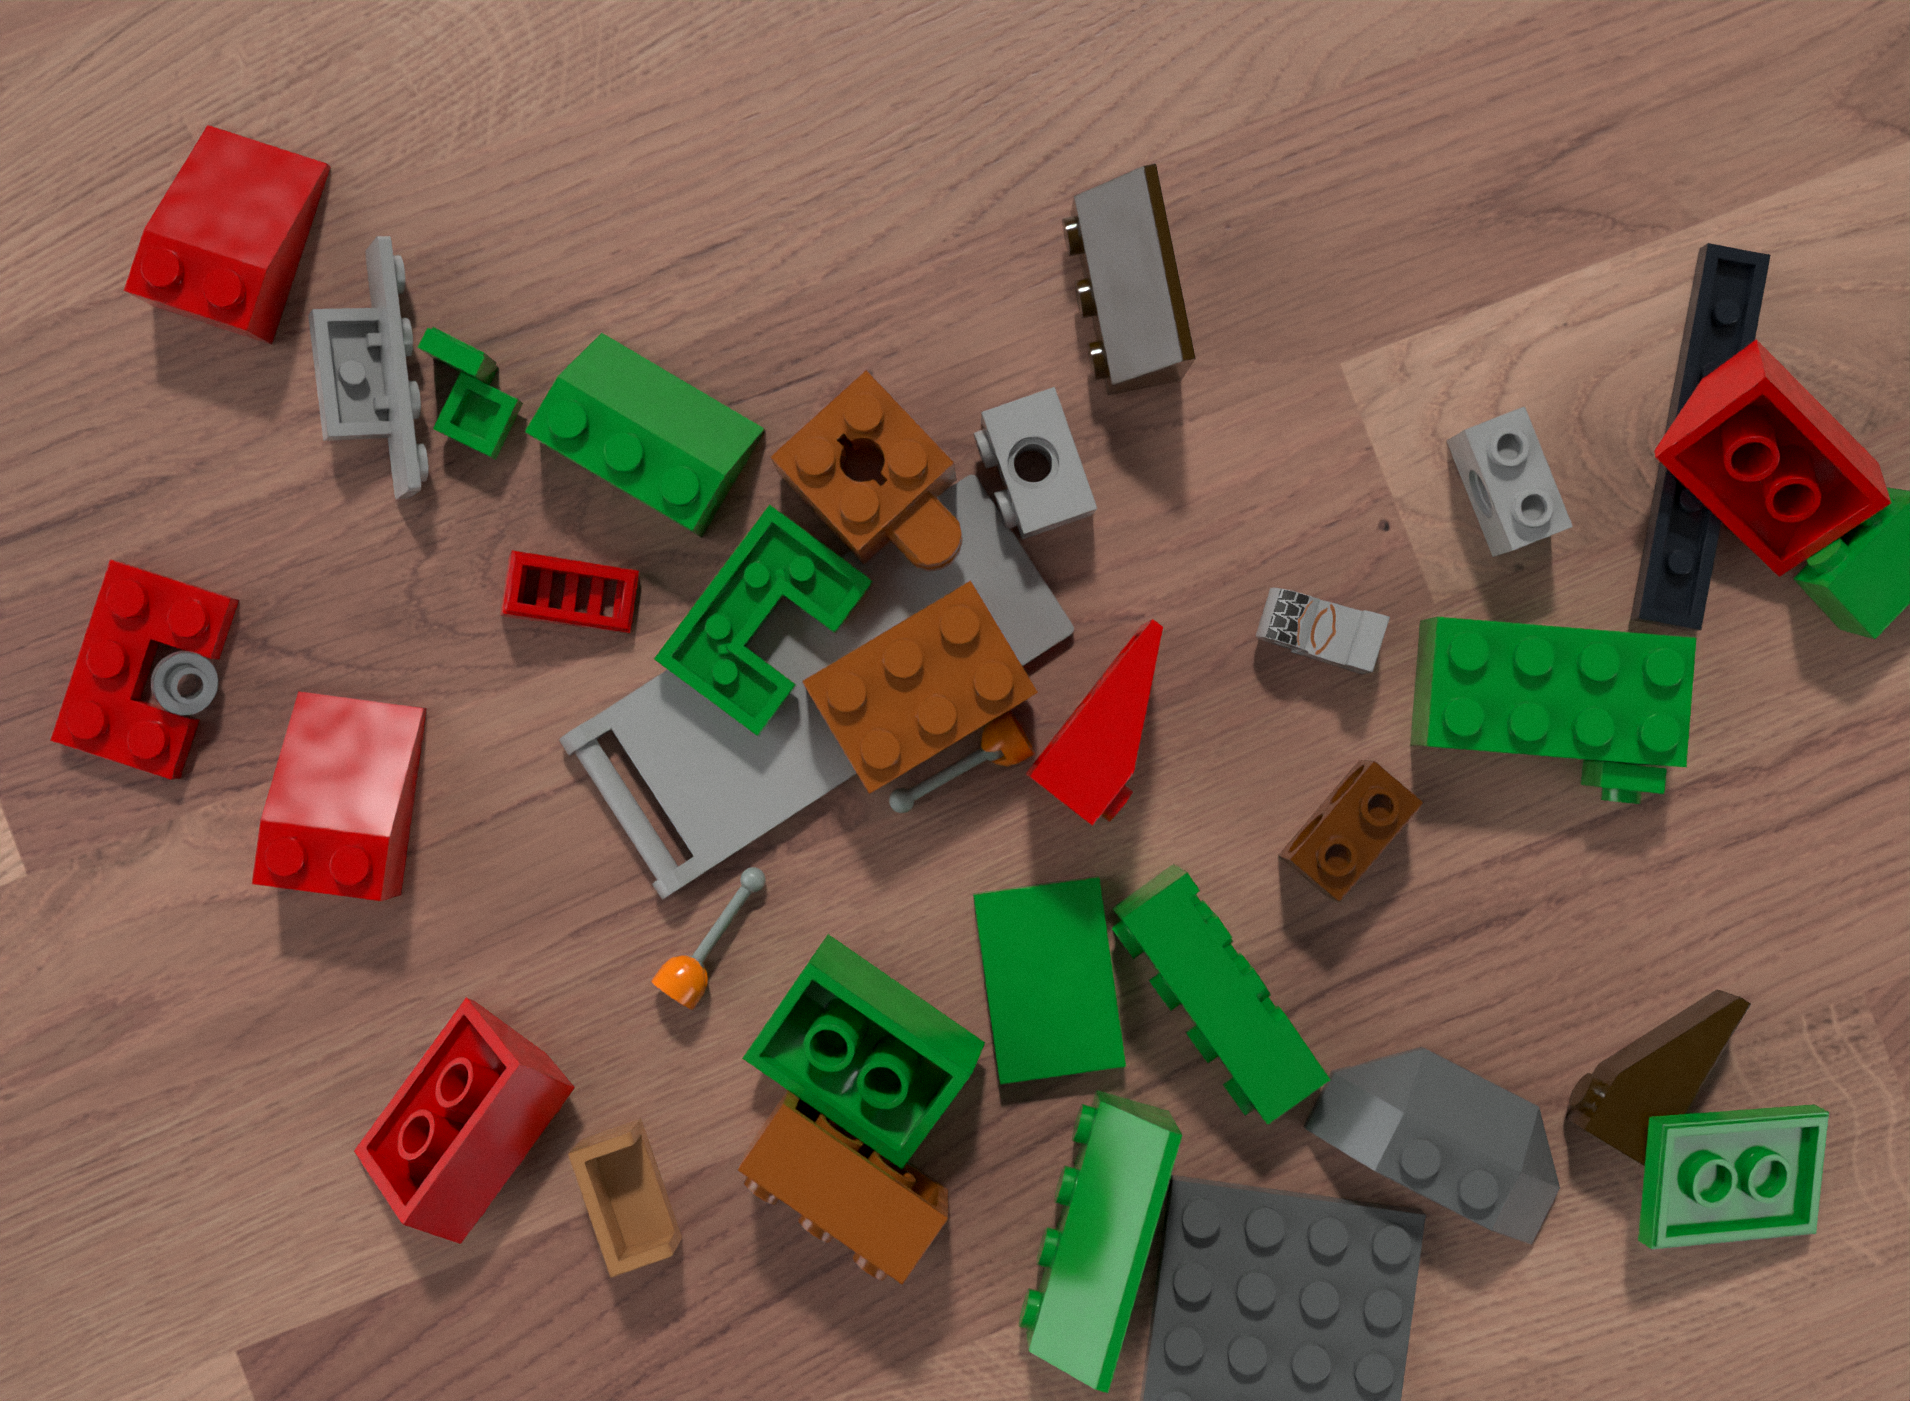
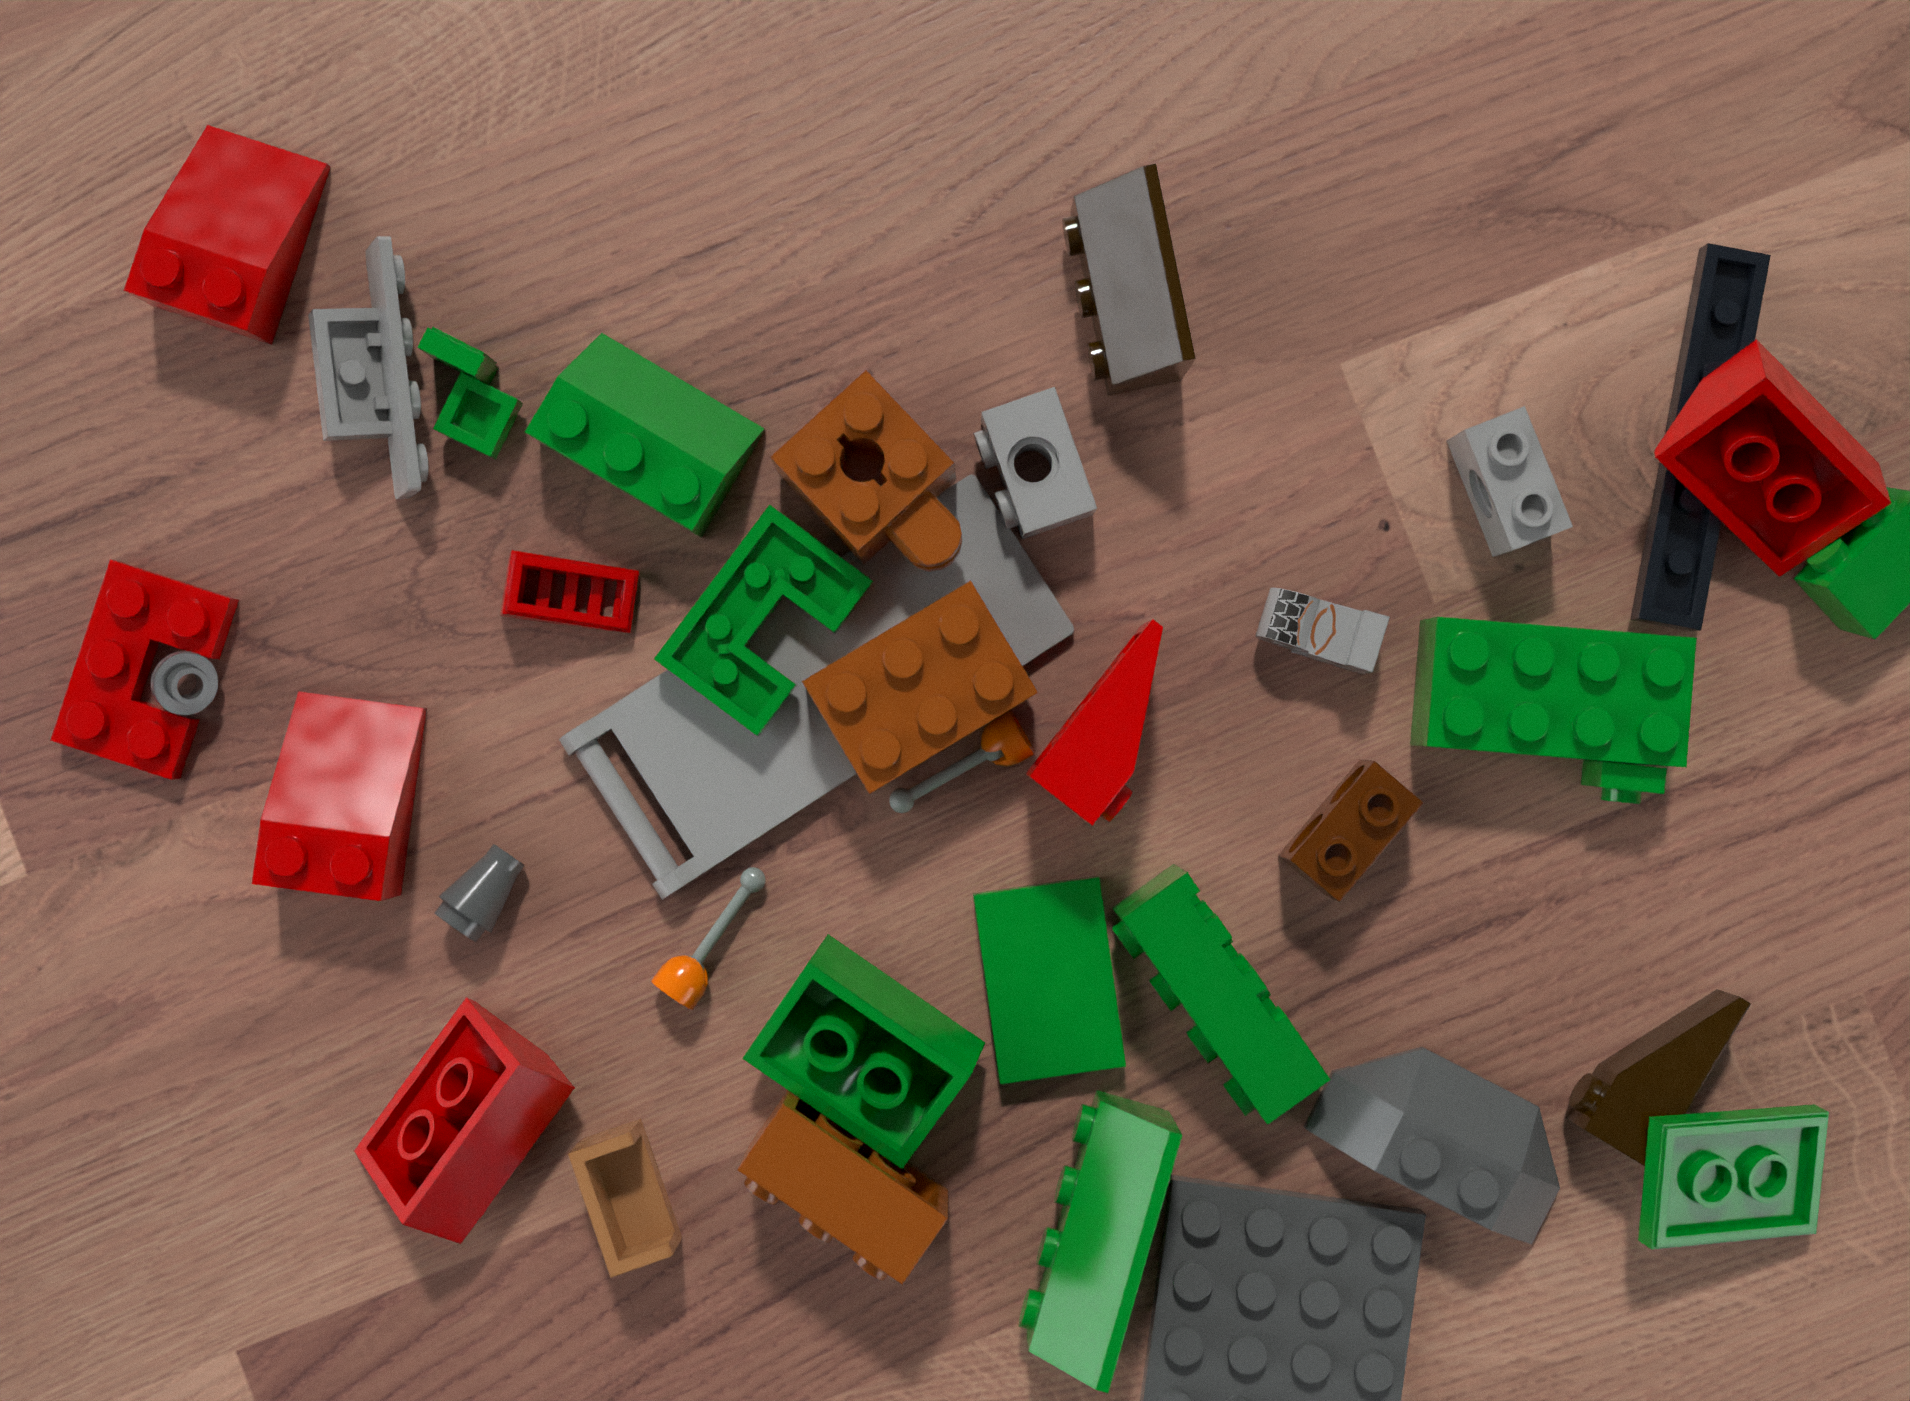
(480, 893): none -> dark grey cone

